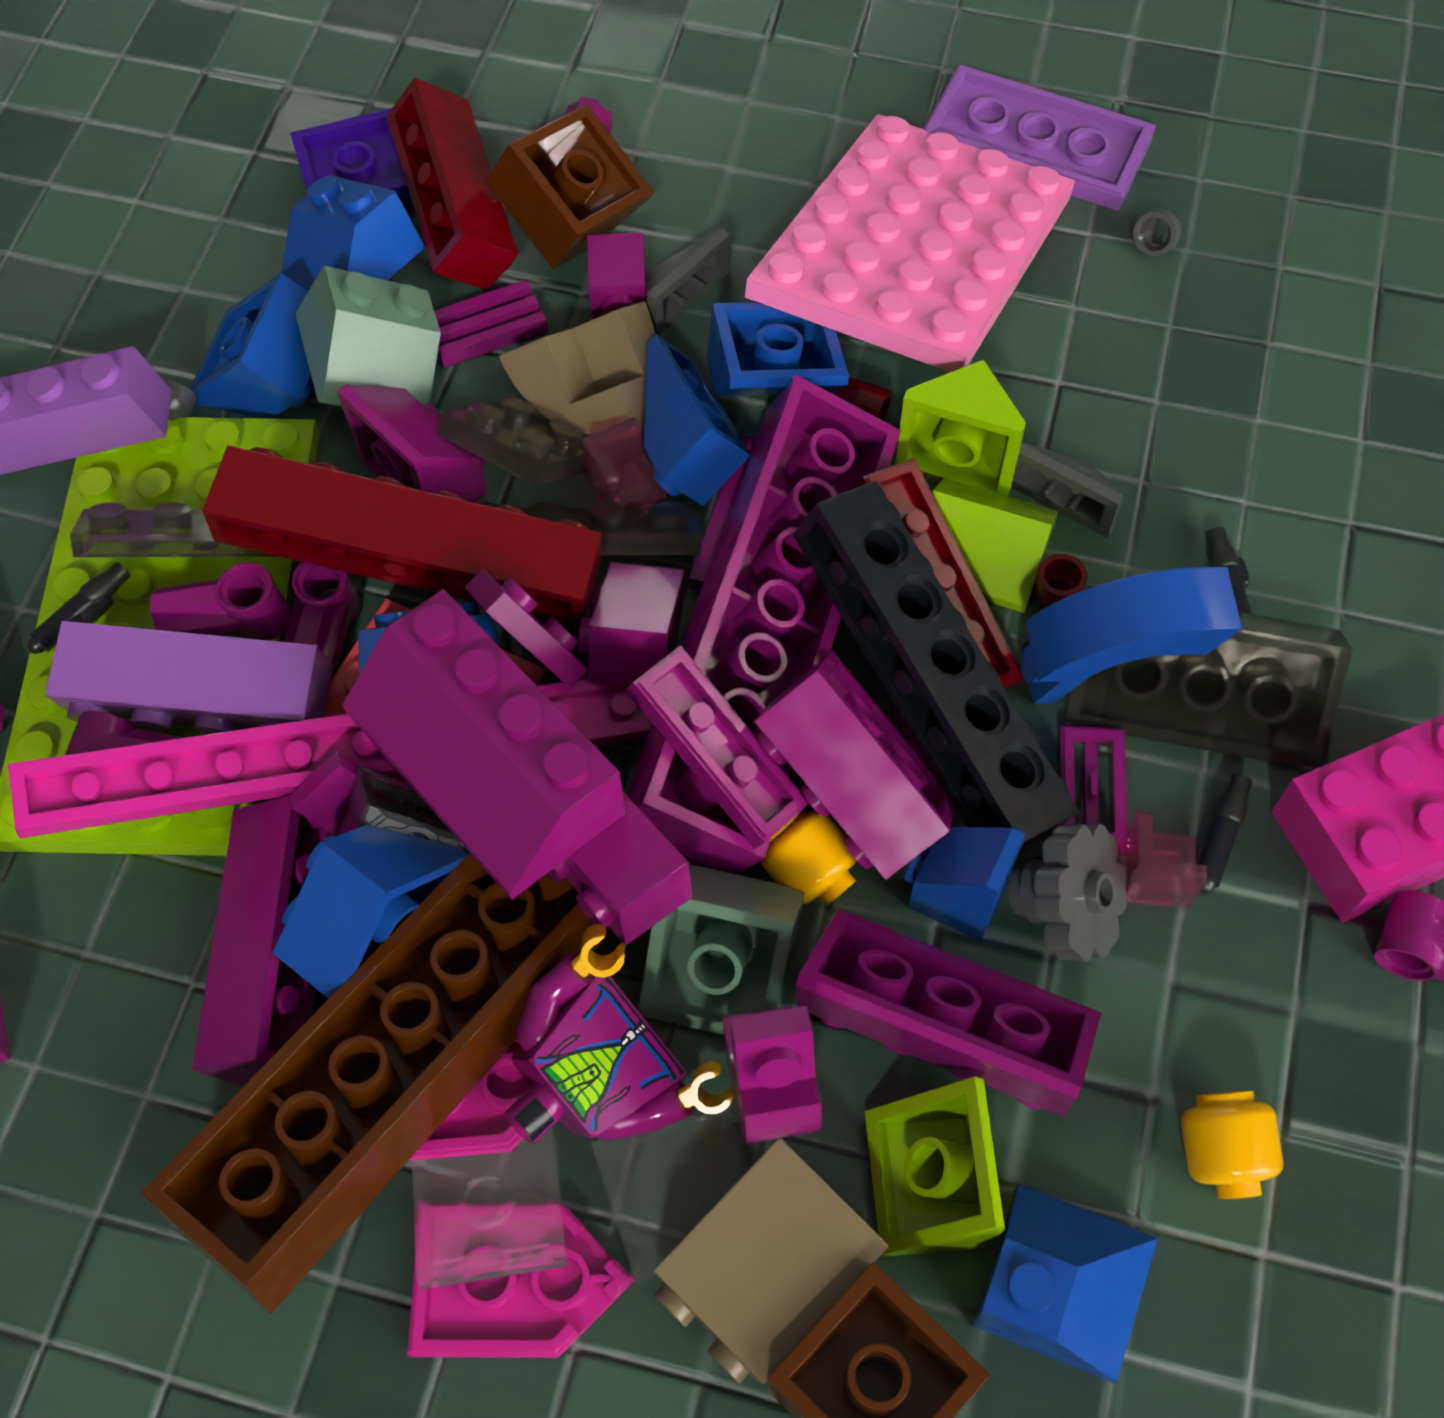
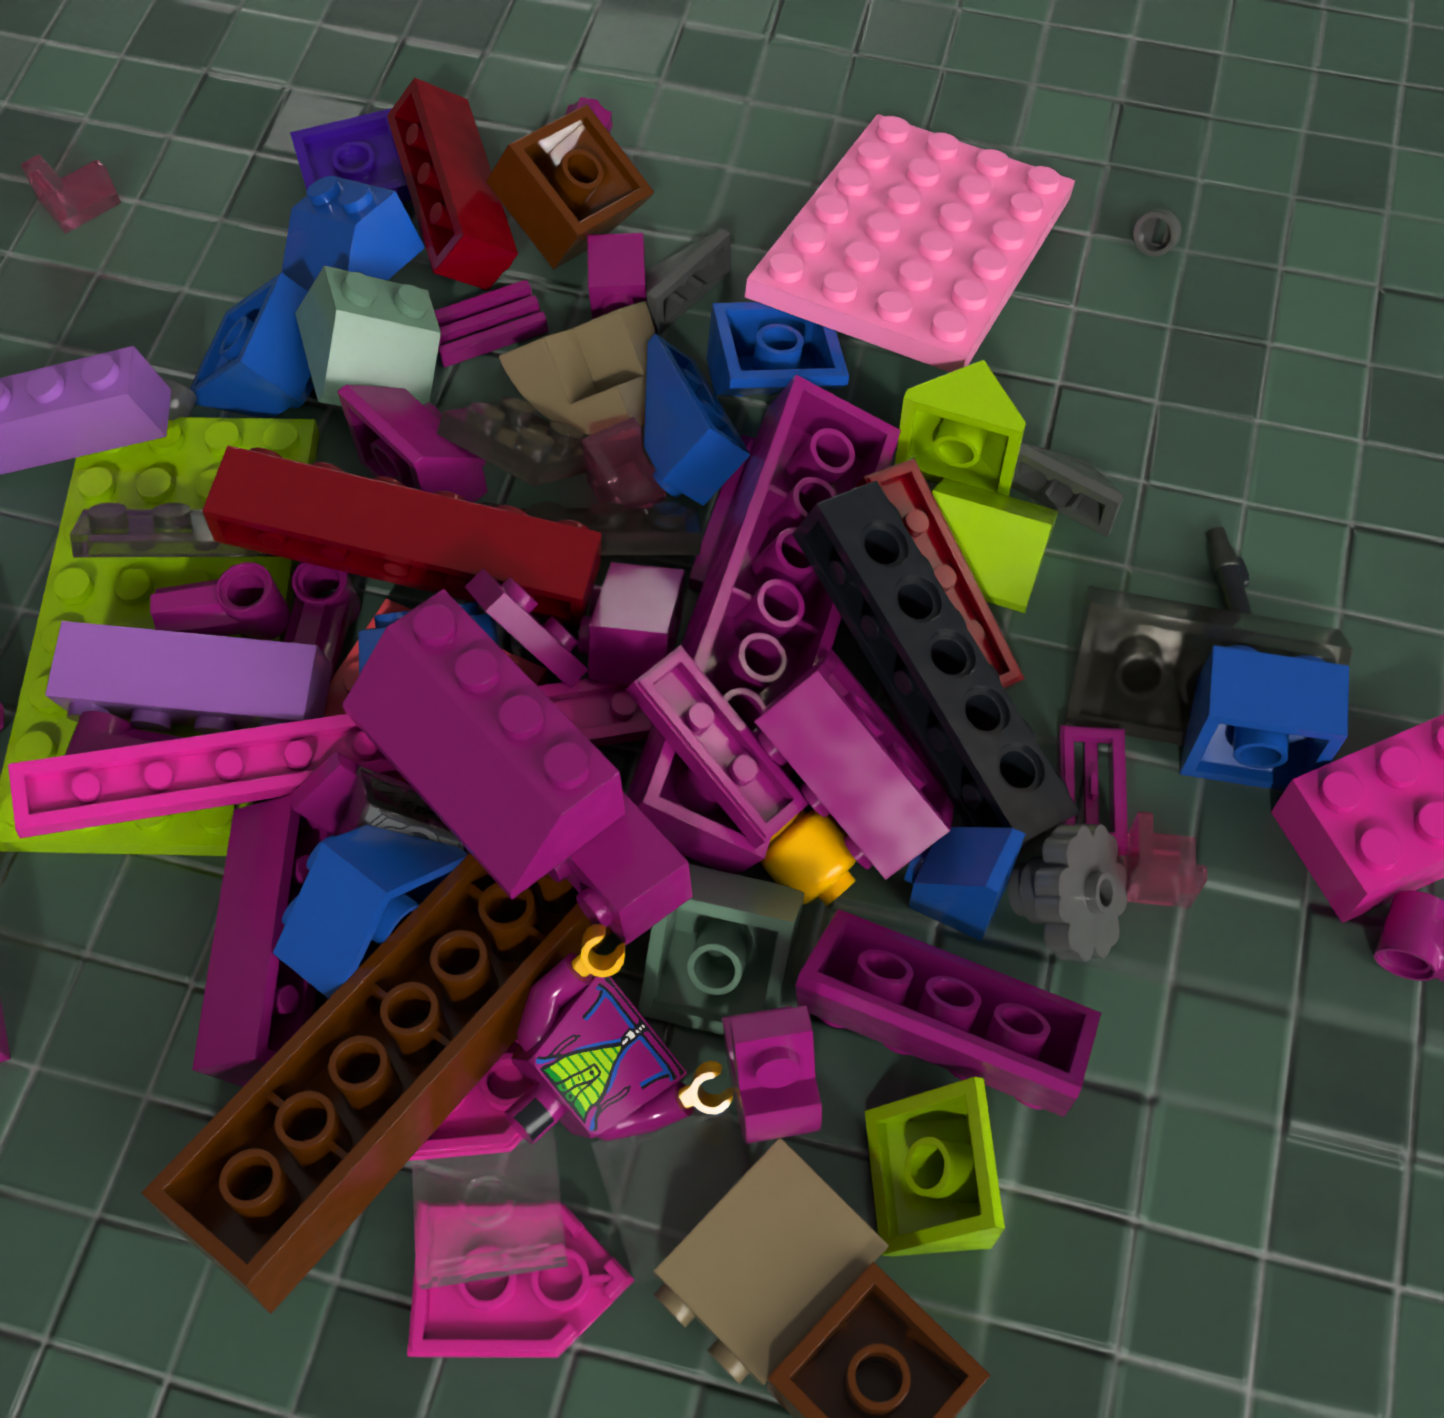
(74, 197): none -> clear pink panel
(84, 607): piece -> none
(867, 396): dark red hose -> none
(1045, 130): medium lavender tile -> none
(1058, 578): dark red hose -> none
(1065, 1283): blue slope -> none
(1124, 622): blue arch -> none
(1227, 820): piece -> none
(1232, 1143): yellow head -> none
(1264, 717): none -> blue slope

